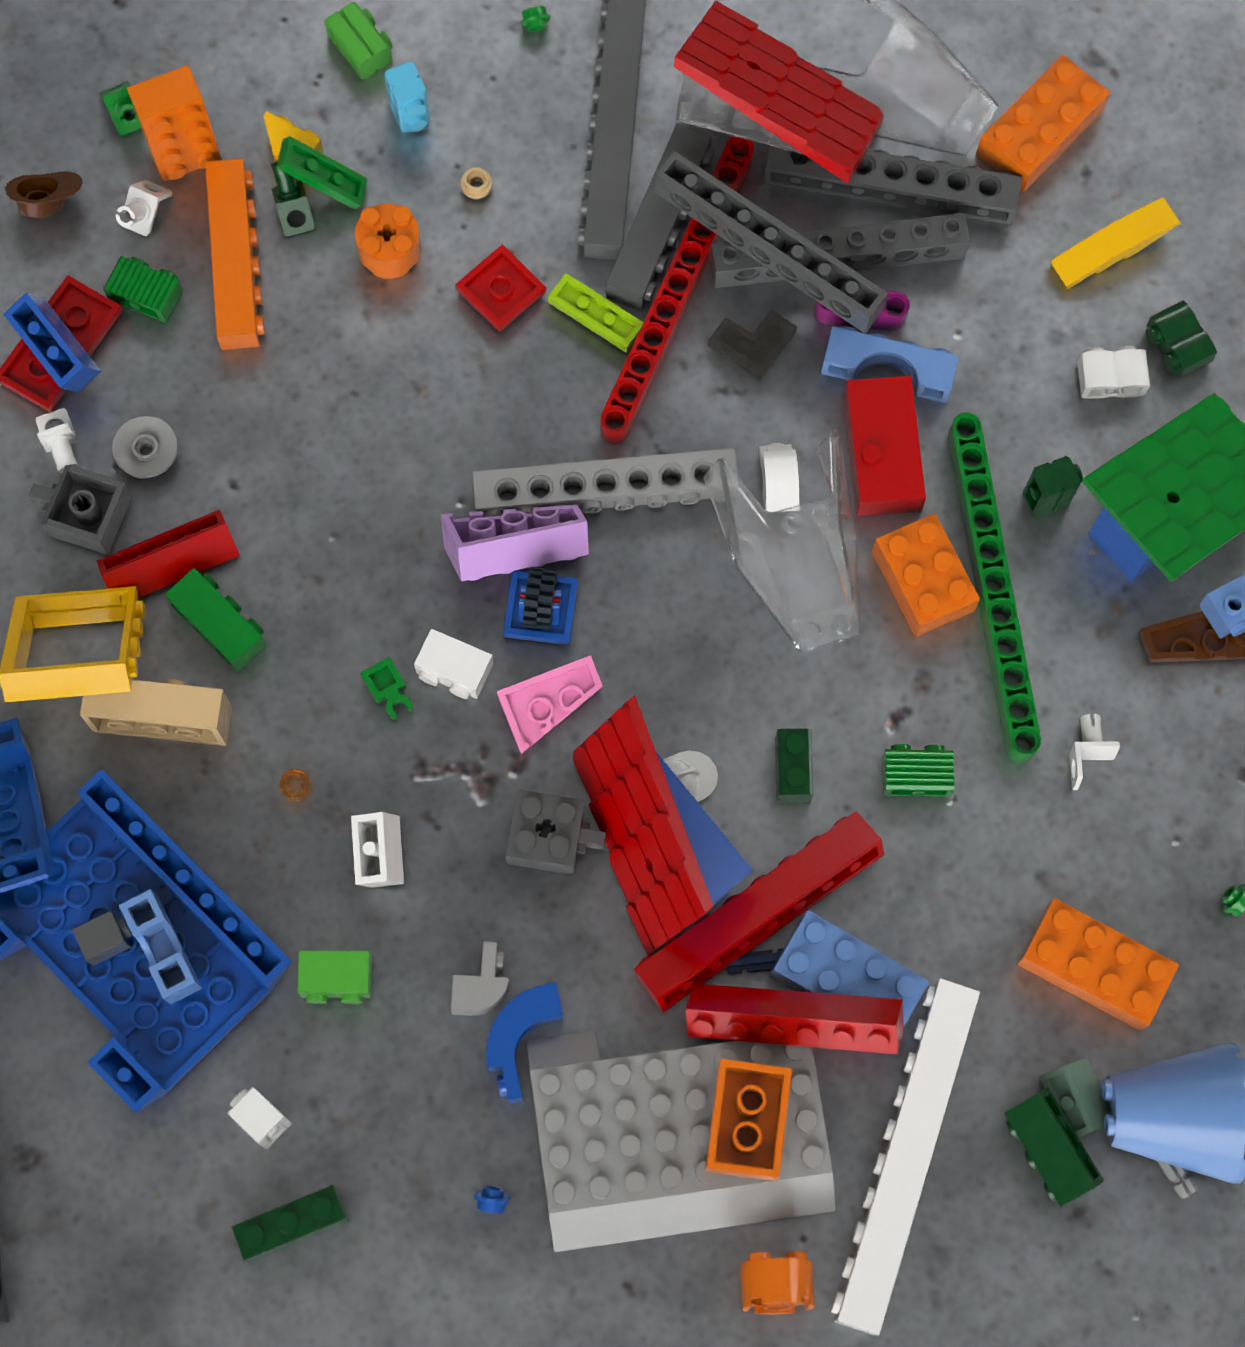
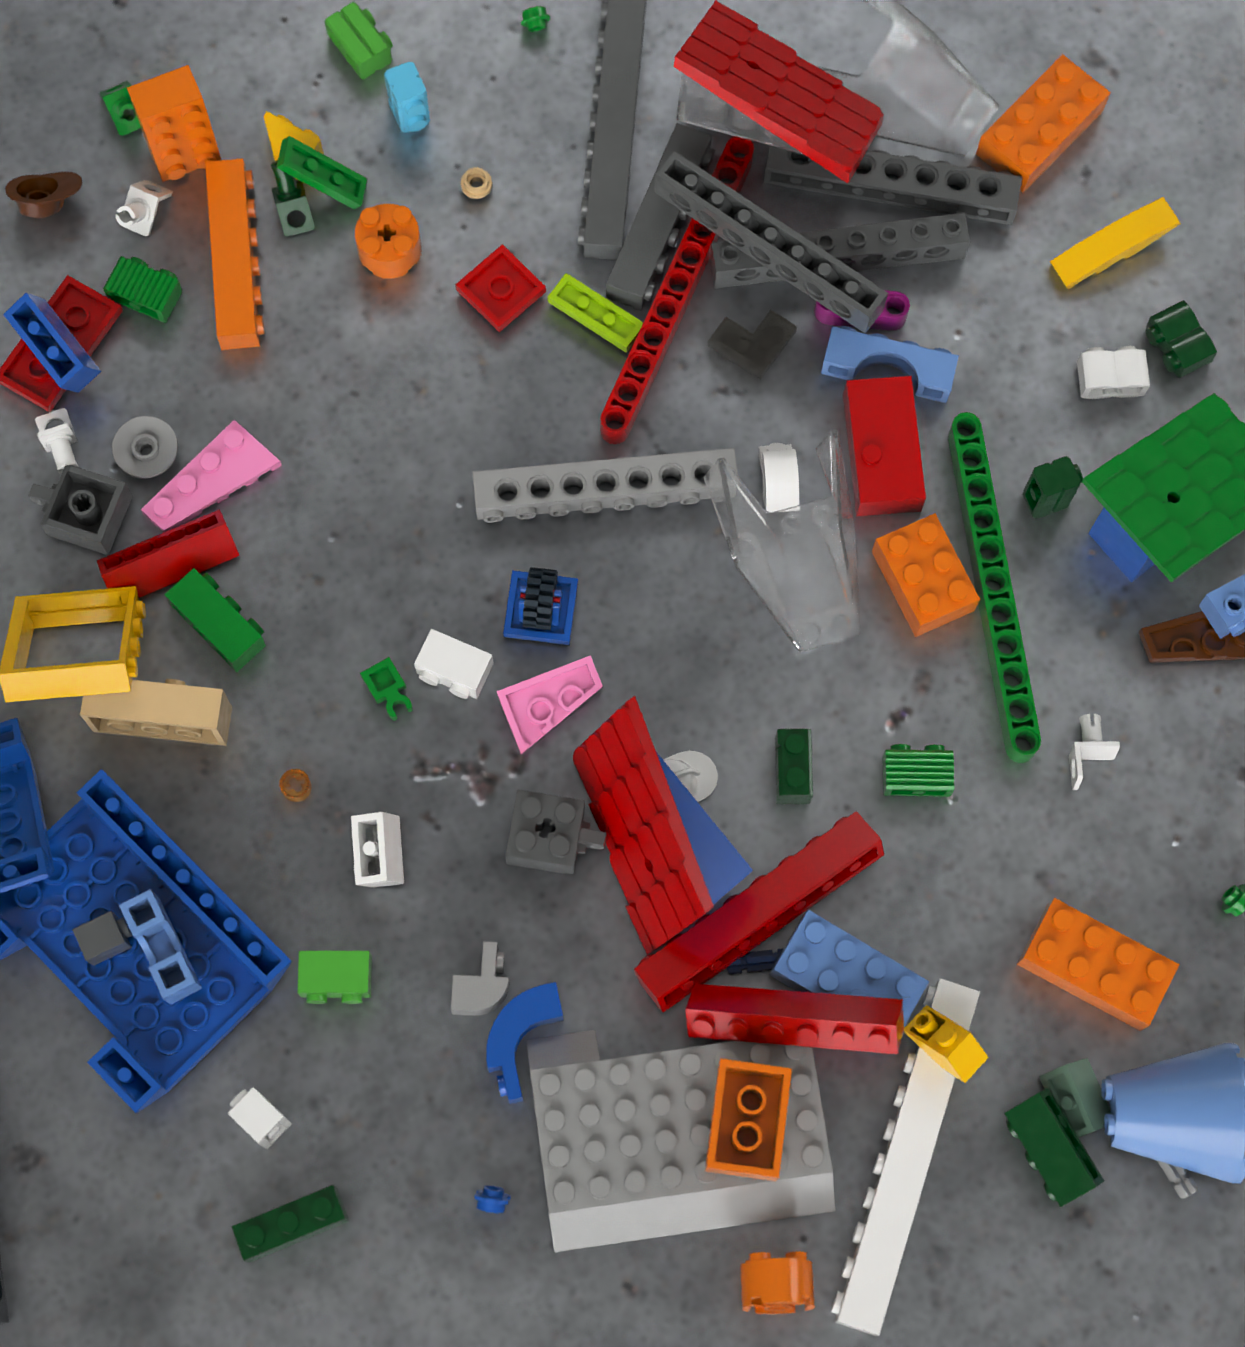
(217, 471): none -> bright pink wing
(514, 540): lavender wedge -> none
(946, 1043): none -> yellow slope

